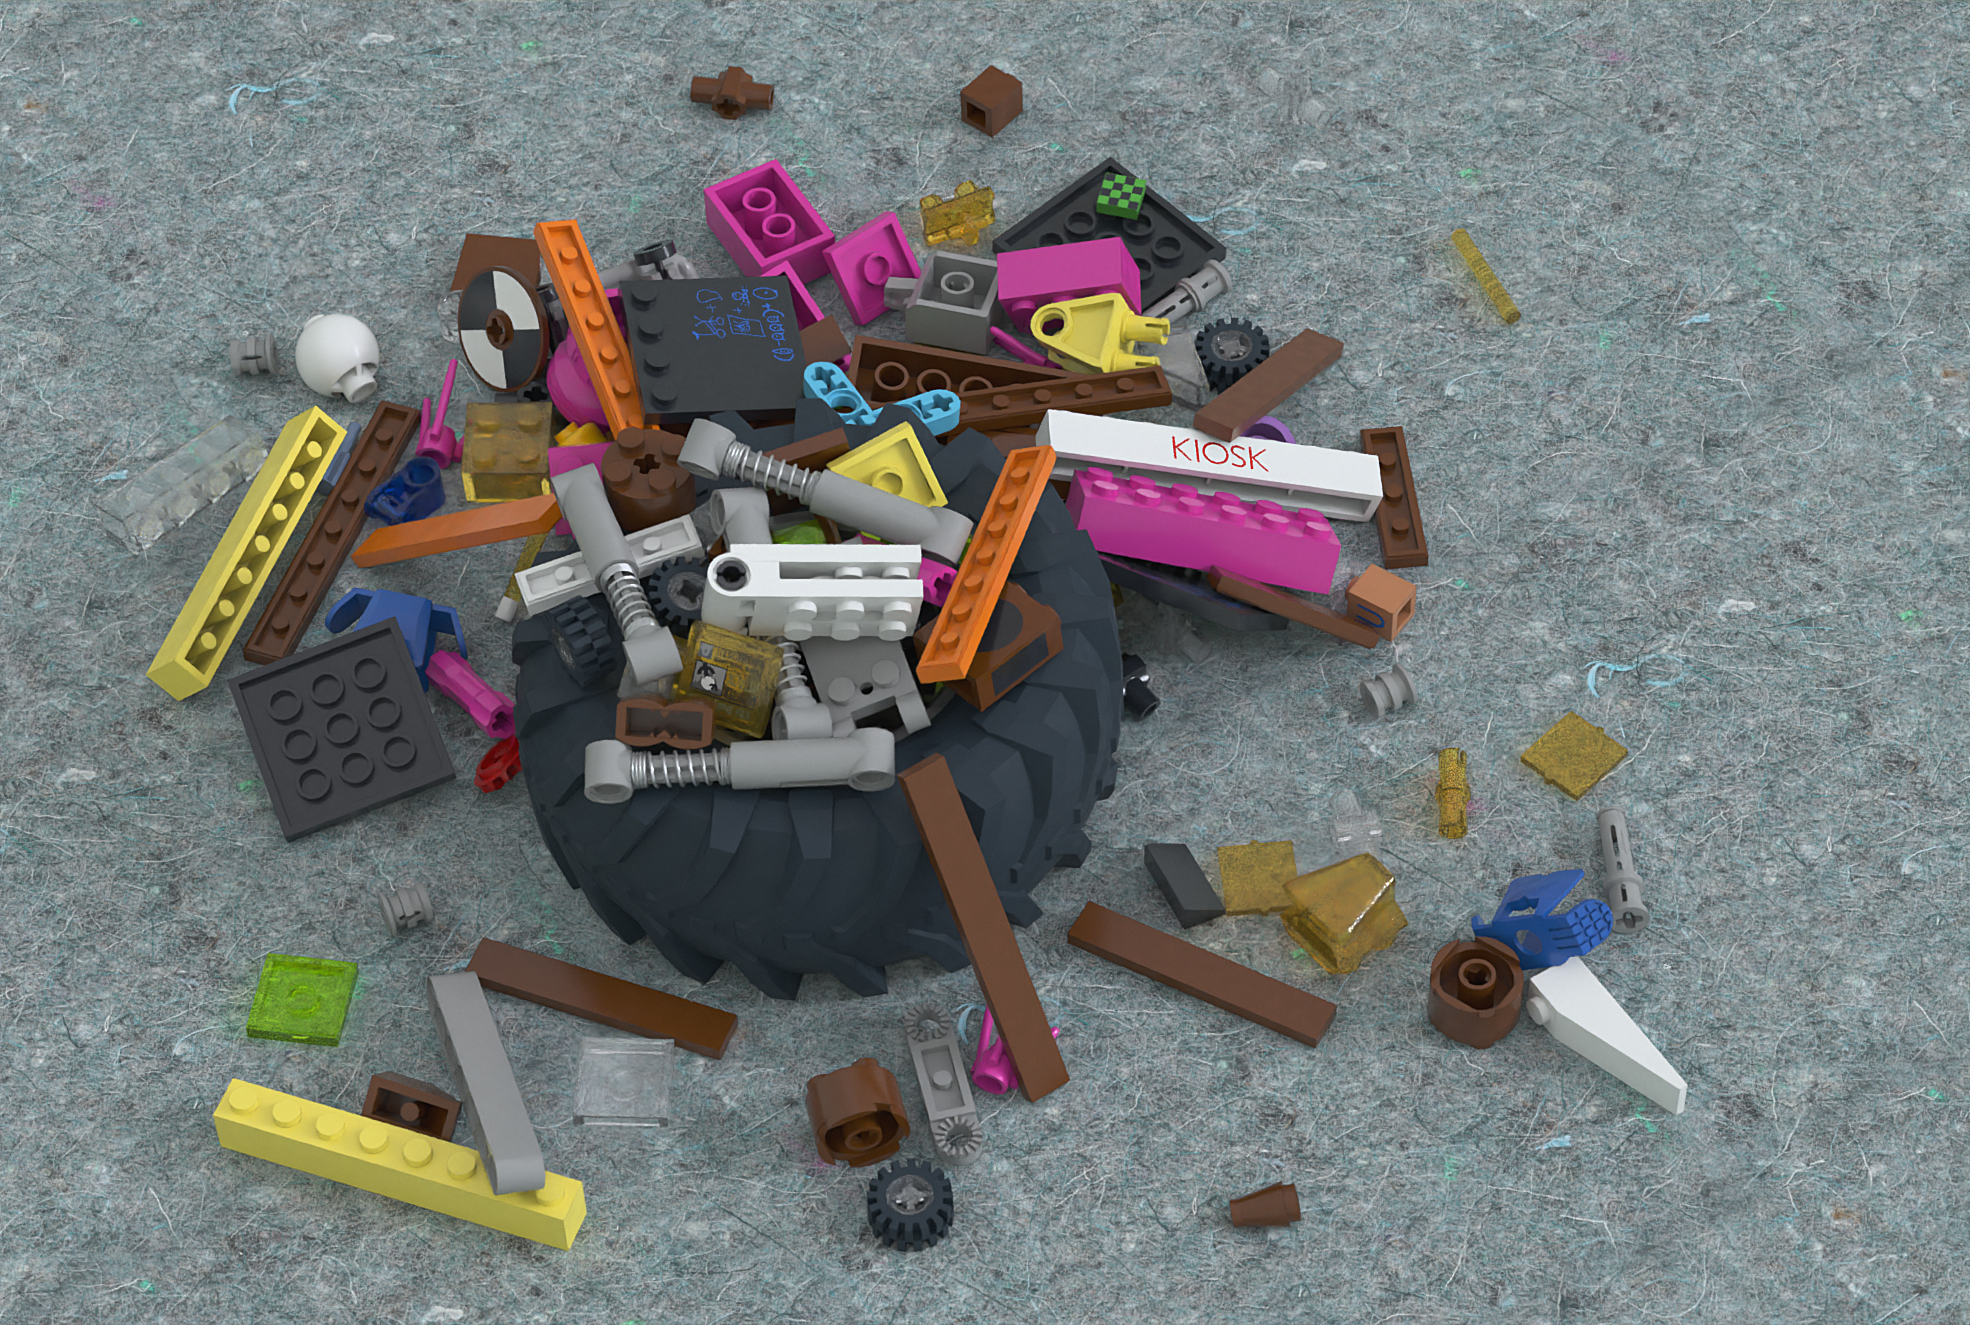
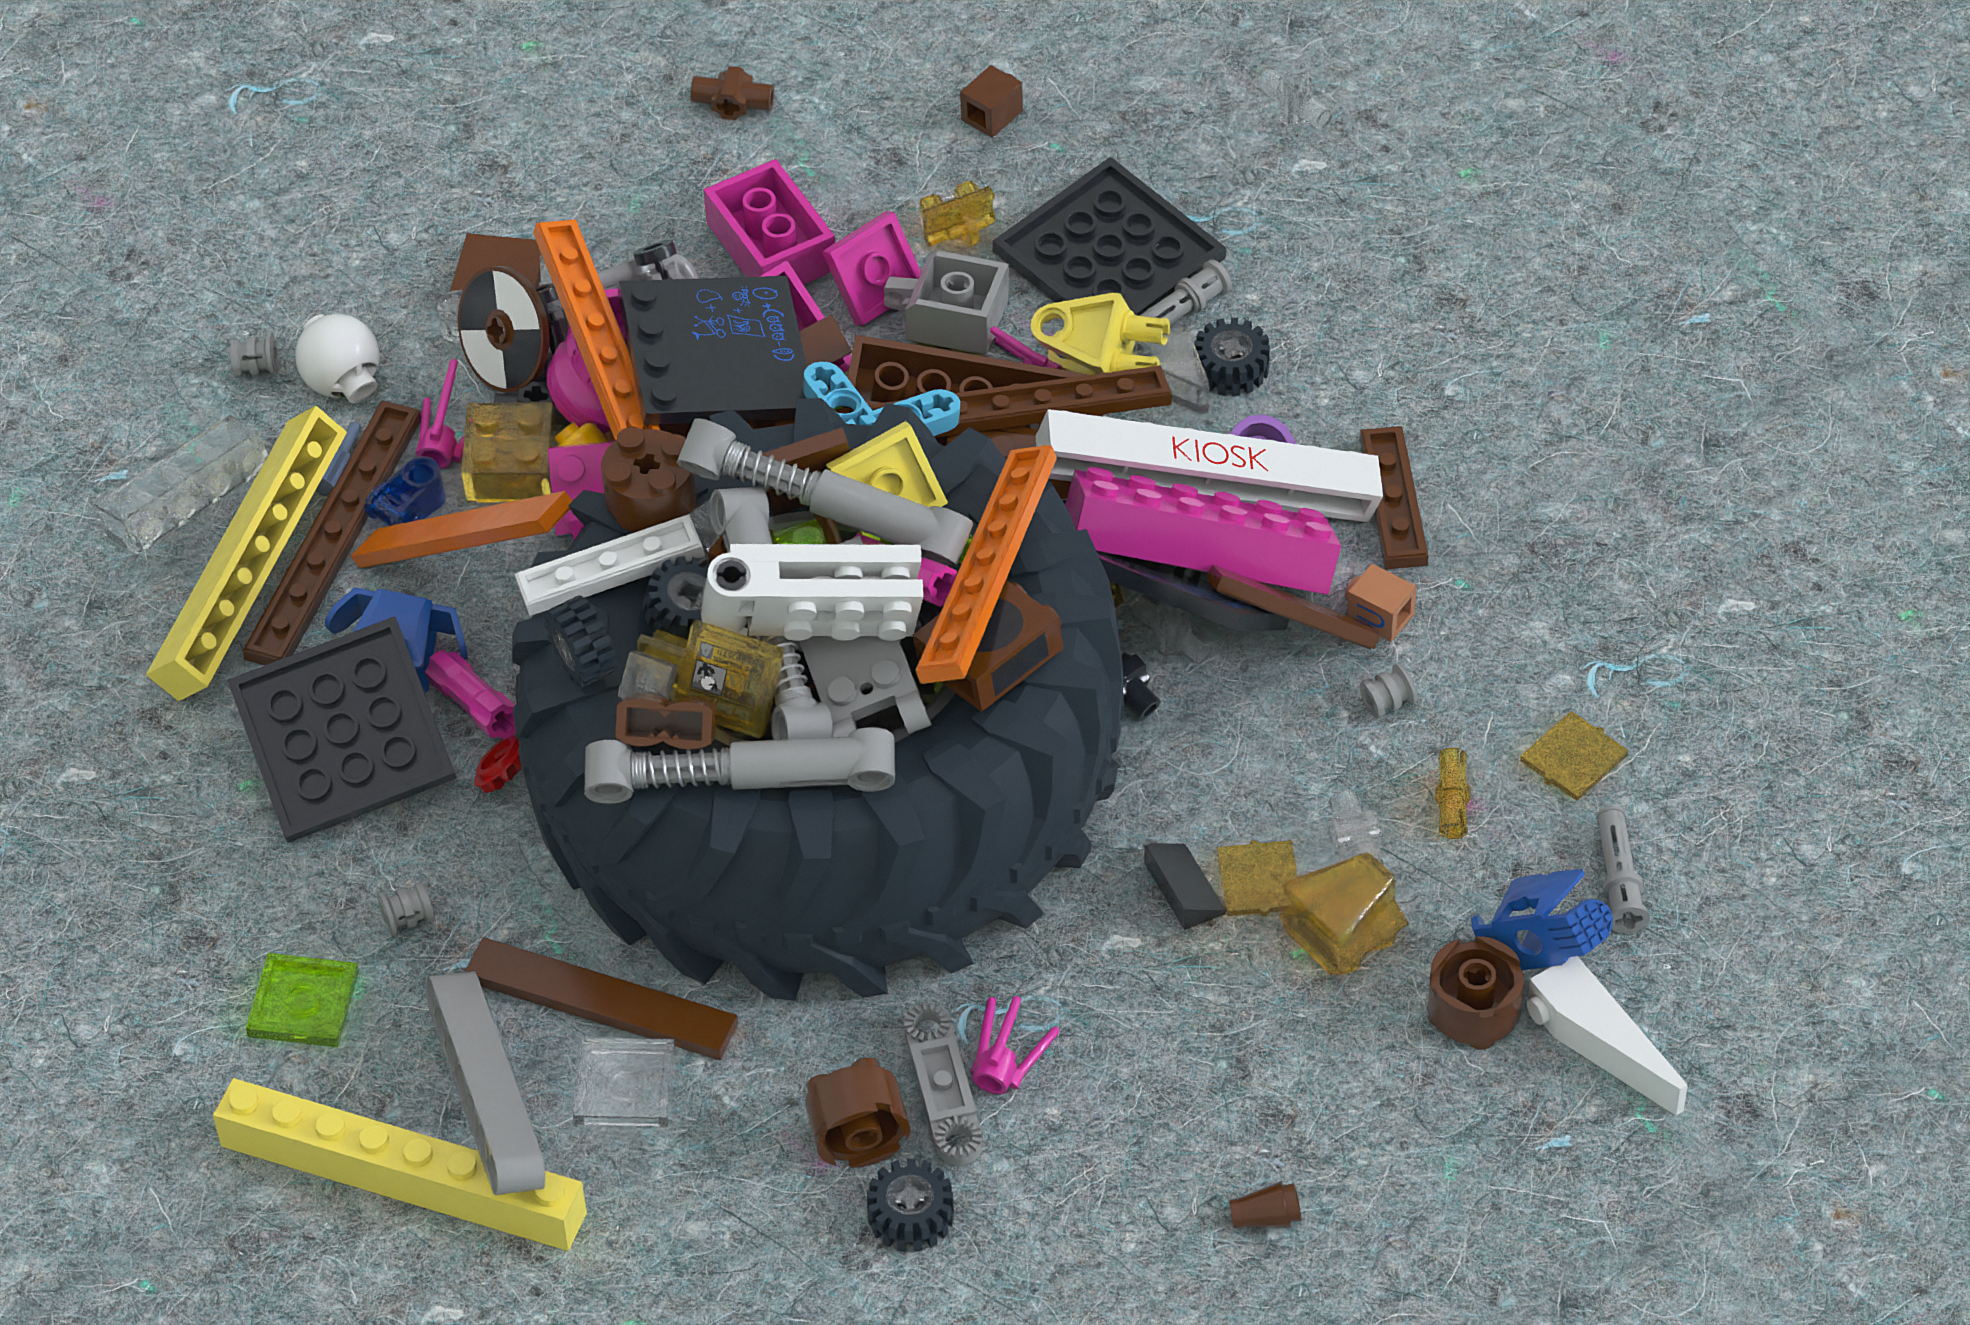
(412, 1105): reddish brown slope -> none
(512, 593): clear yellow bar -> none
(615, 573): light grey piece -> none
(983, 927): reddish brown tile -> none
(1065, 273): dark pink brick -> none
(1121, 196): bright green tile -> none
(1202, 974): reddish brown tile -> none
(1267, 385): reddish brown tile -> none
(1485, 276): clear yellow bar -> none

